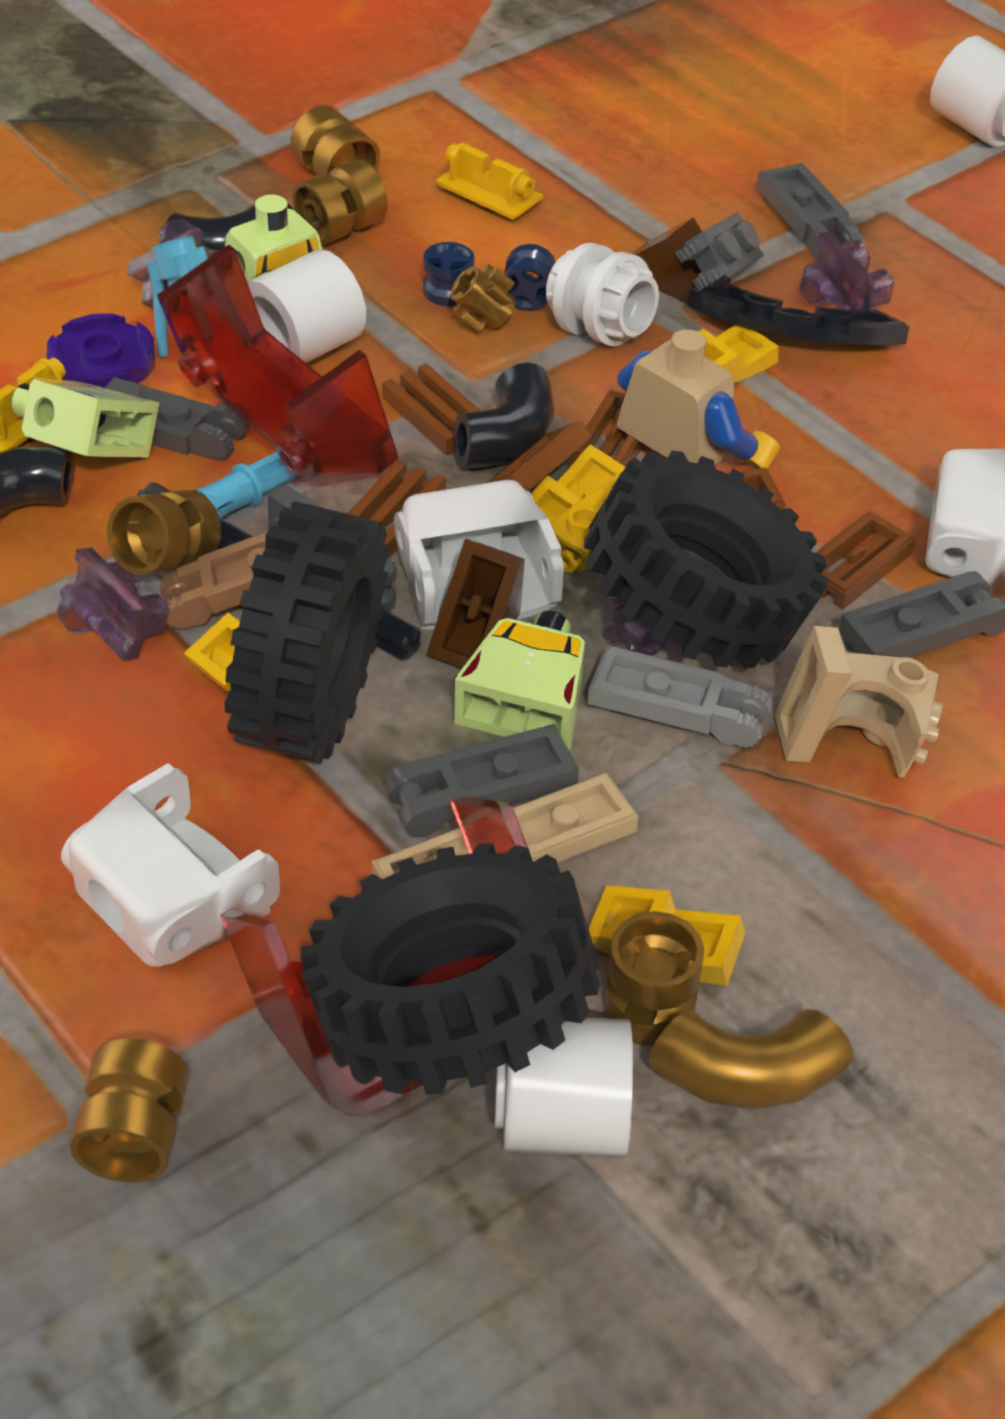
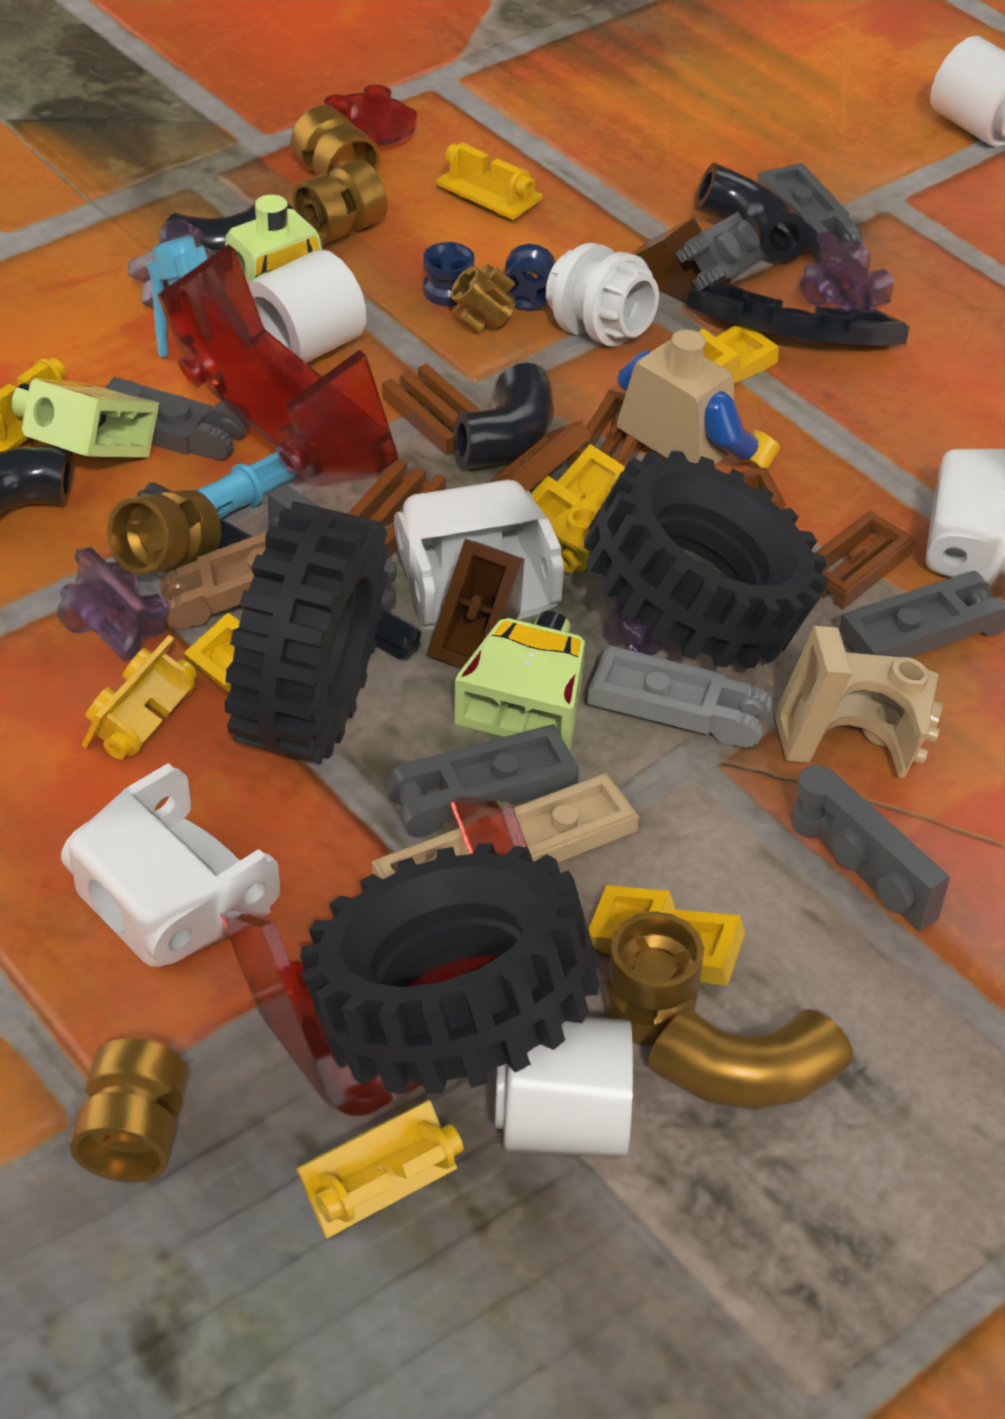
(103, 348): dark purple tile -> none
(122, 715): none -> yellow hinge
(377, 114): none -> clear red dish
(379, 1167): none -> yellow hinge
(777, 222): none -> black cylinder
(869, 846): none -> dark grey plate

